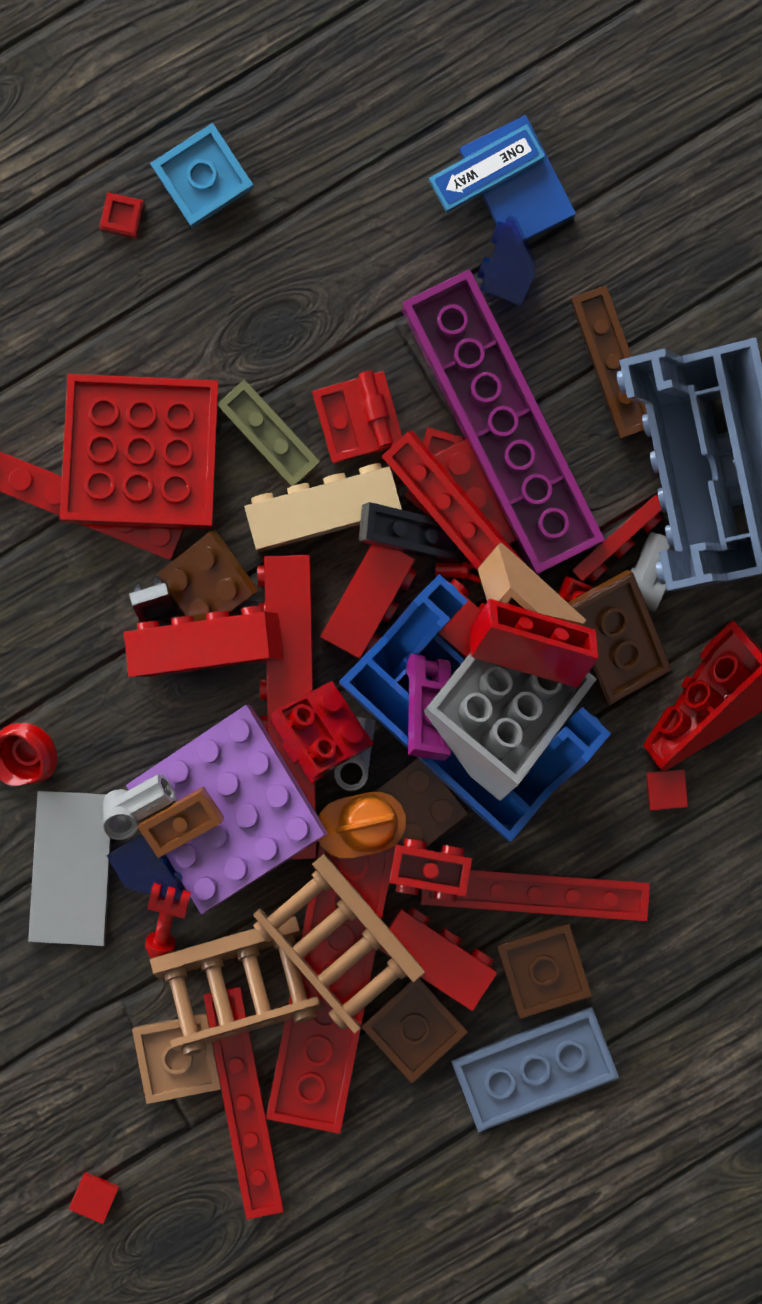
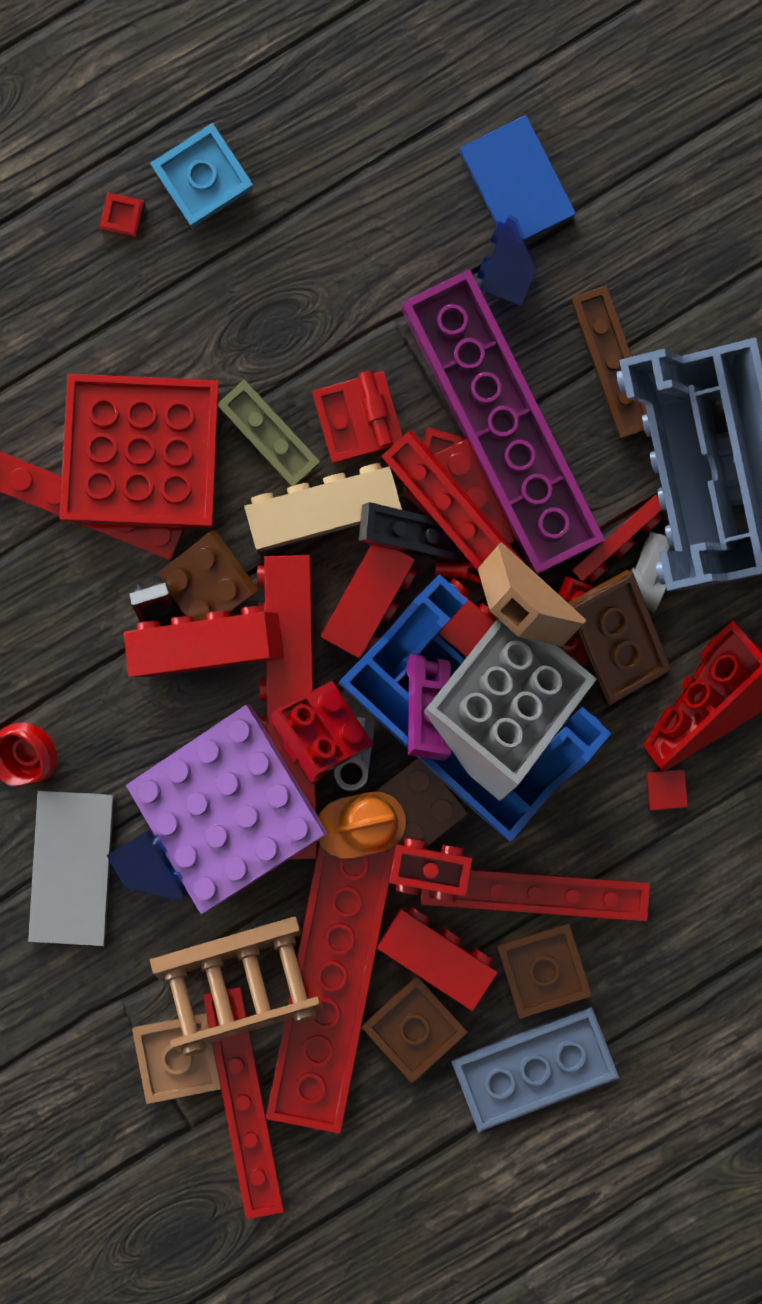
(94, 1197): red tile -> none
(128, 808): light grey piece -> none
(160, 941): red hinge -> none
(181, 822): dark orange plate -> none
(349, 907): medium nougat fence -> none
(486, 168): tile -> none
(533, 643): red brick -> none

